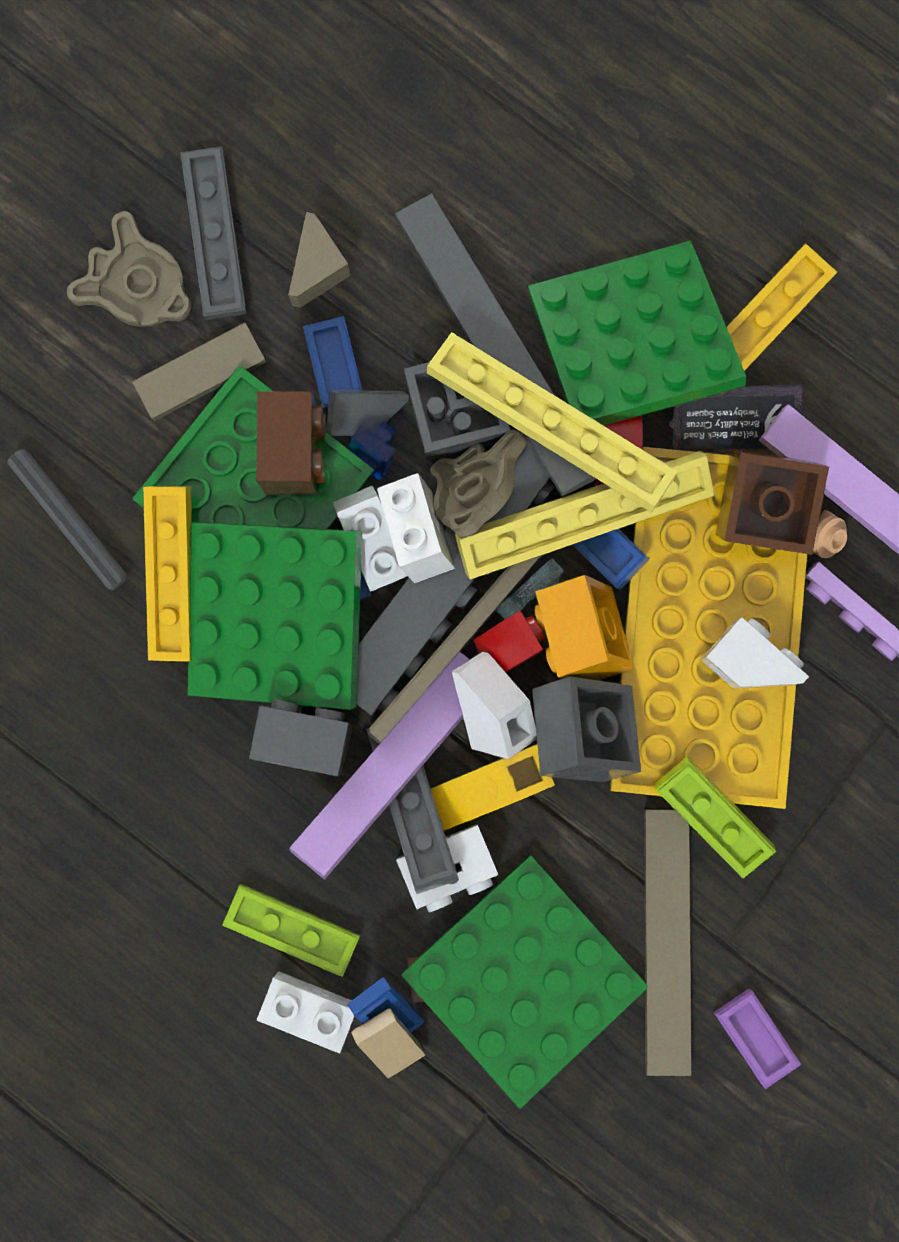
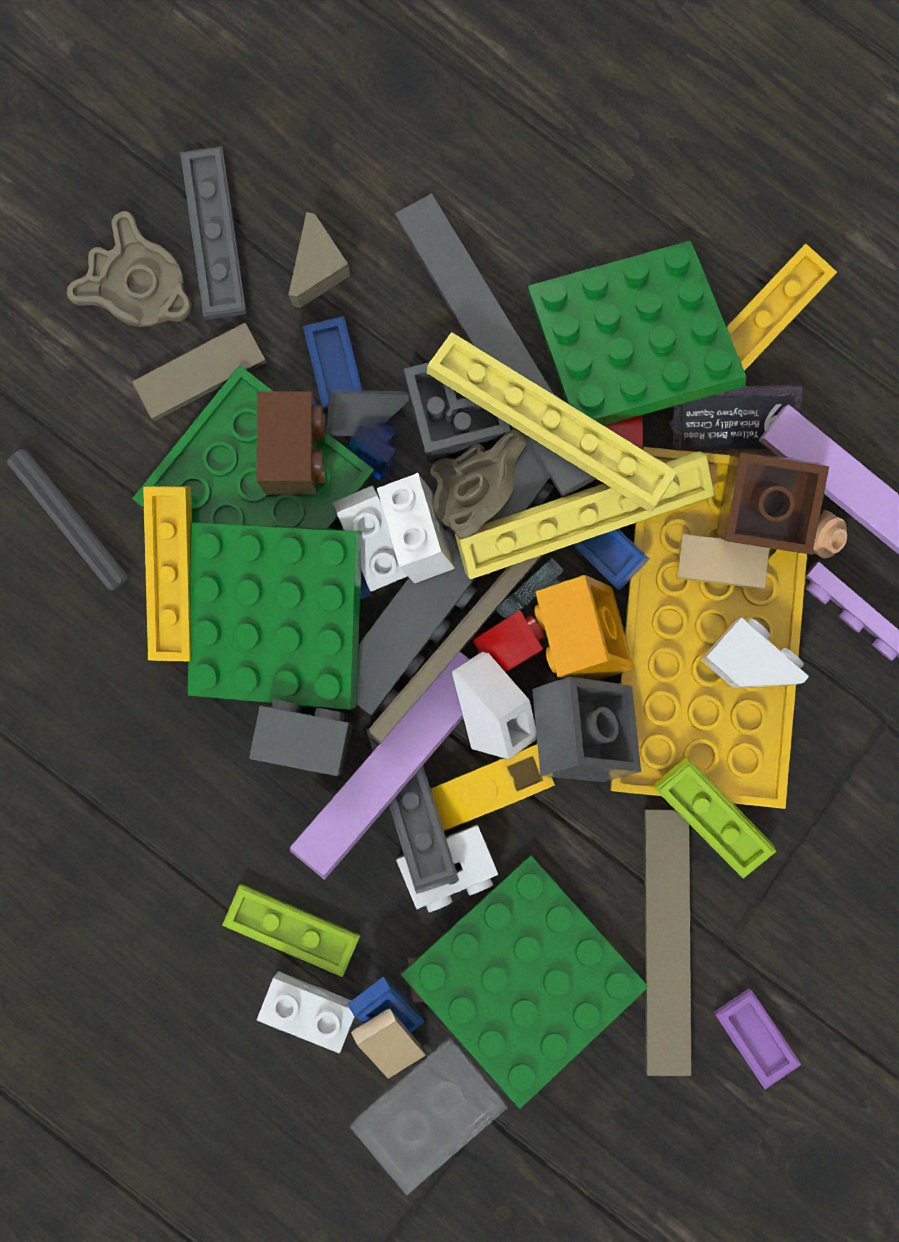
(428, 1116): none -> clear tile
(722, 562): none -> tan tile

